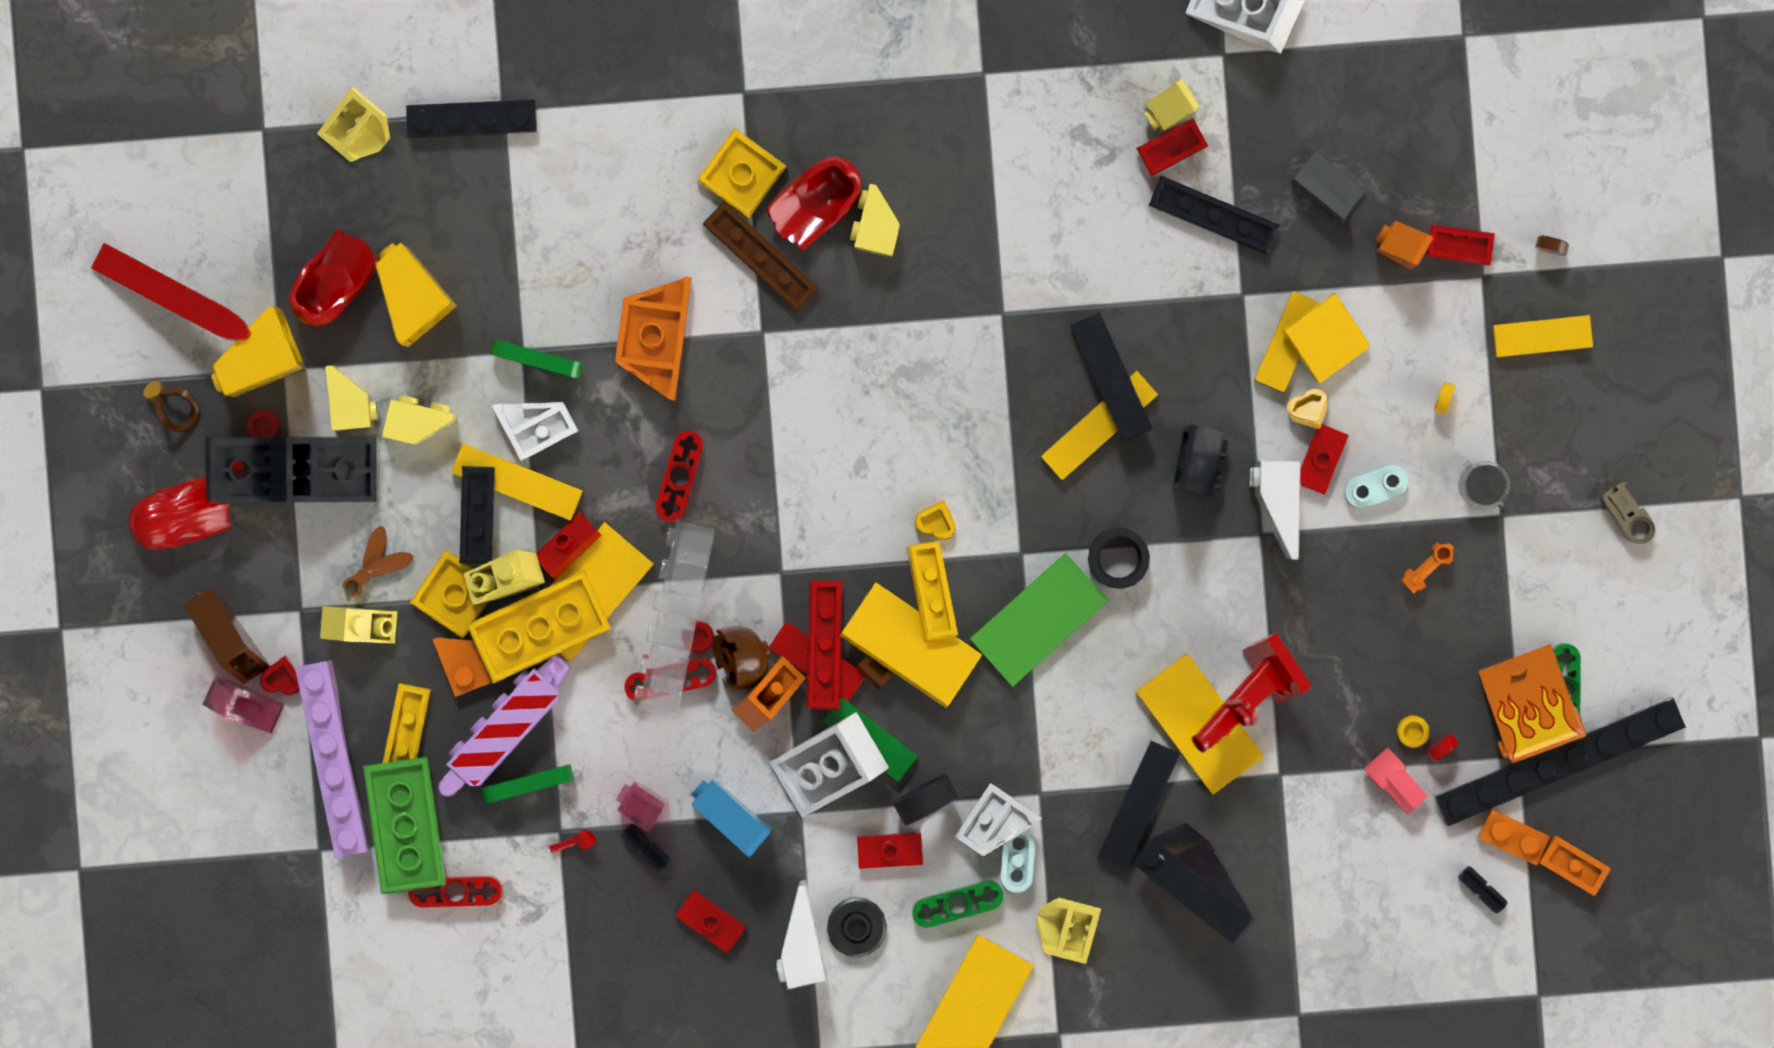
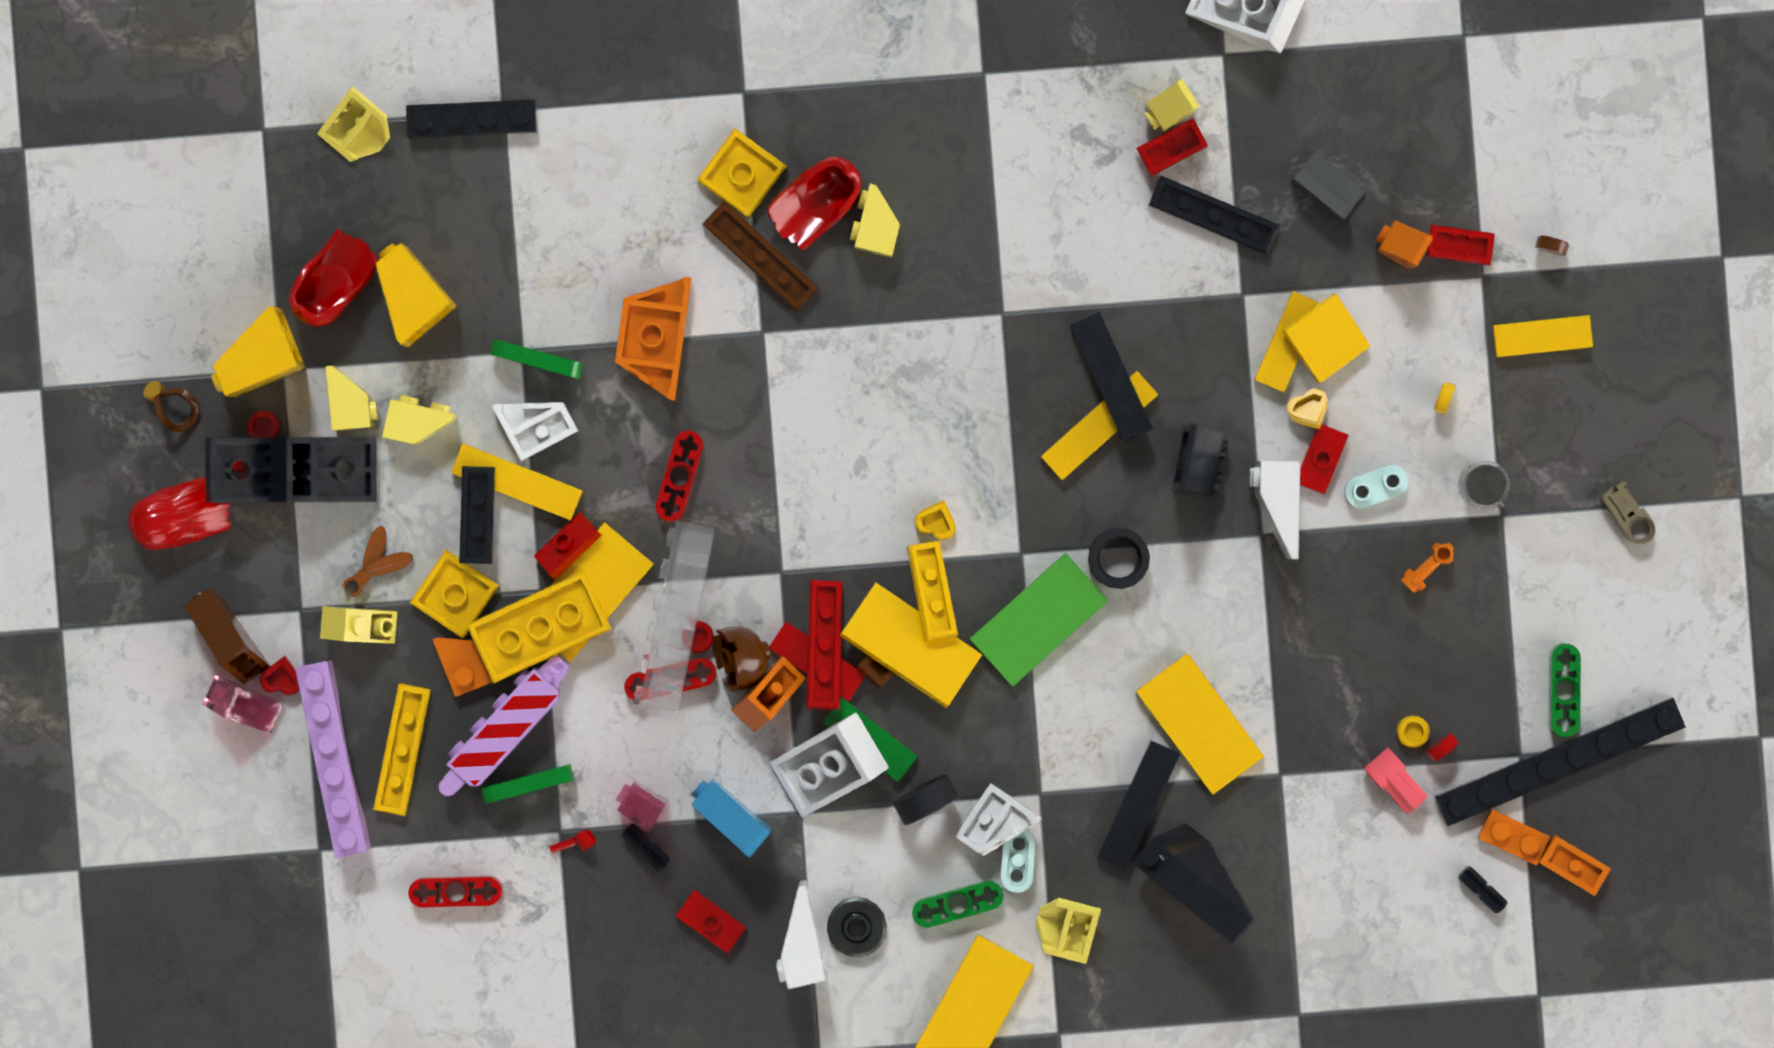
(170, 294): red piece -> none
(404, 825): bright green tile -> none
(504, 577): light yellow slope -> none
(889, 850): red plate -> none
(1273, 674): red piece -> none
(1531, 709): orange door -> none

